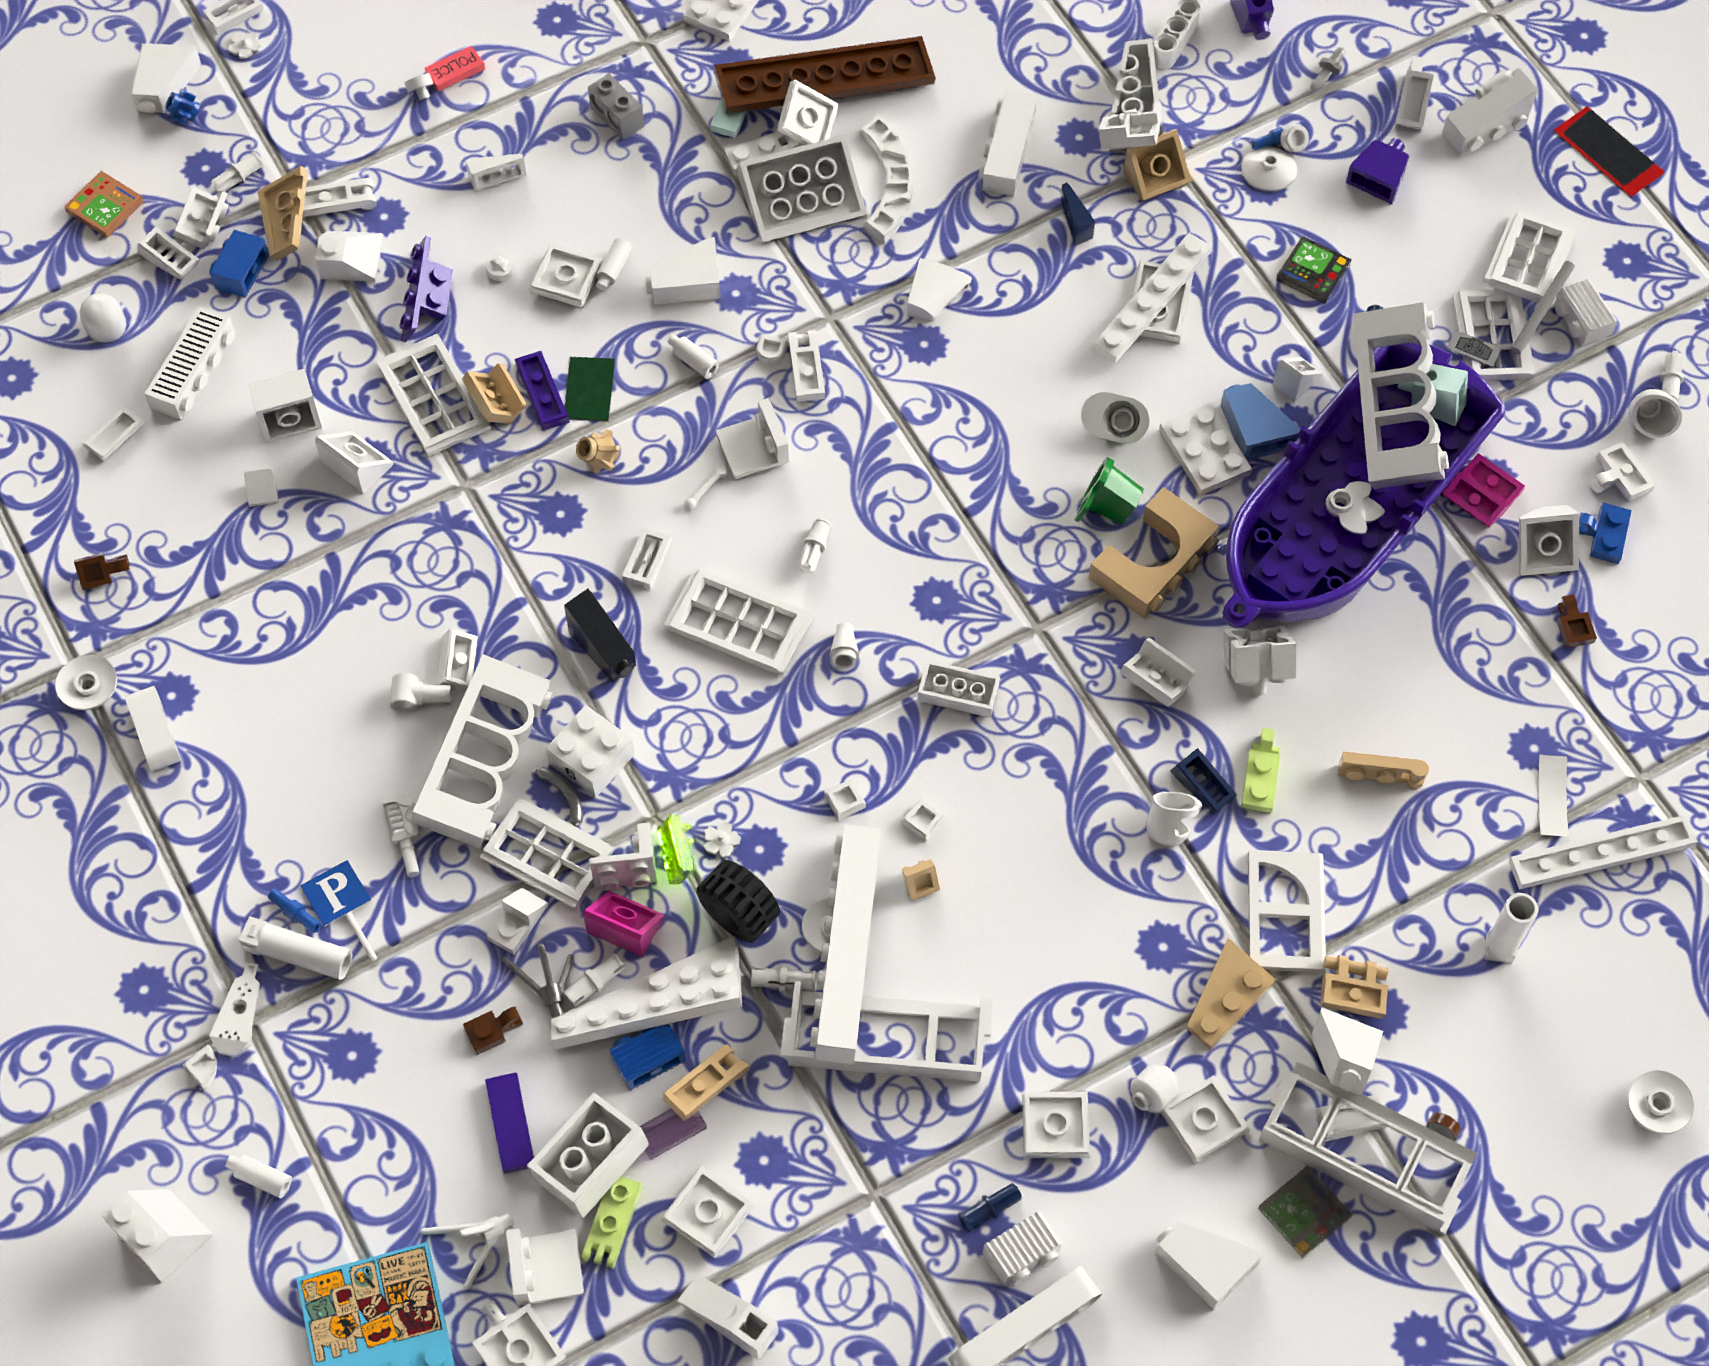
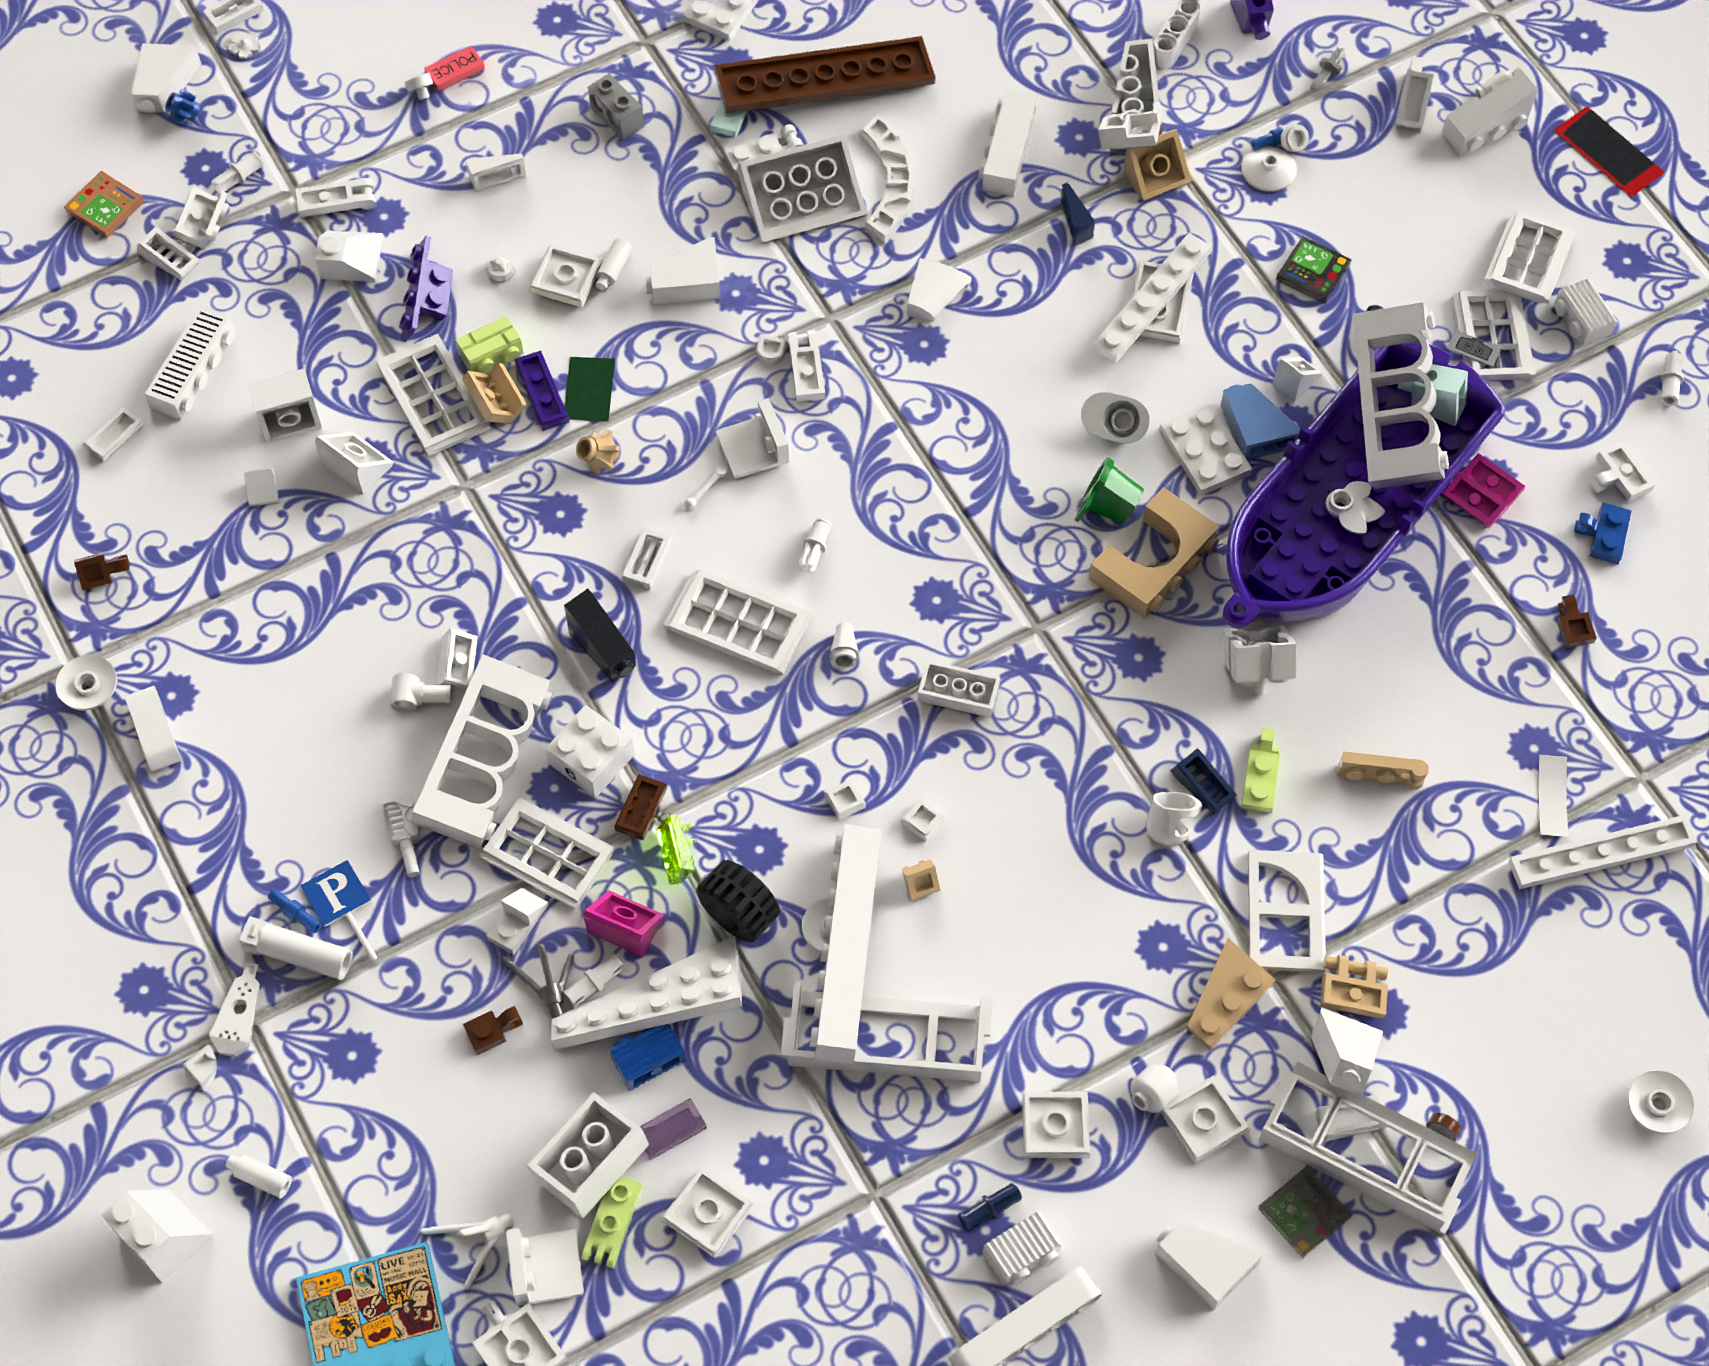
(102, 318): white helmet -> none
(239, 263): blue brick -> none
(283, 212): tan wing -> none
(489, 345): none -> yellowish green brick
(509, 1122): dark purple tile -> none
(567, 790): flat silver piece -> none
(627, 869): white bracket -> none
(640, 807): none -> reddish brown plate
(693, 356): white cylinder -> none
(705, 1082): tan plate -> none
(721, 840): white plant -> none
(730, 1316): white slope -> none
(782, 978): white pin -> none
(806, 114): white plate -> none
(1159, 672): white bracket -> none
(1379, 169): dark purple torso -> none
(1510, 928): white piece -> none
(1542, 307): light grey bar -> none
(1549, 540): white slope -> none
(1655, 413): white hat -> none

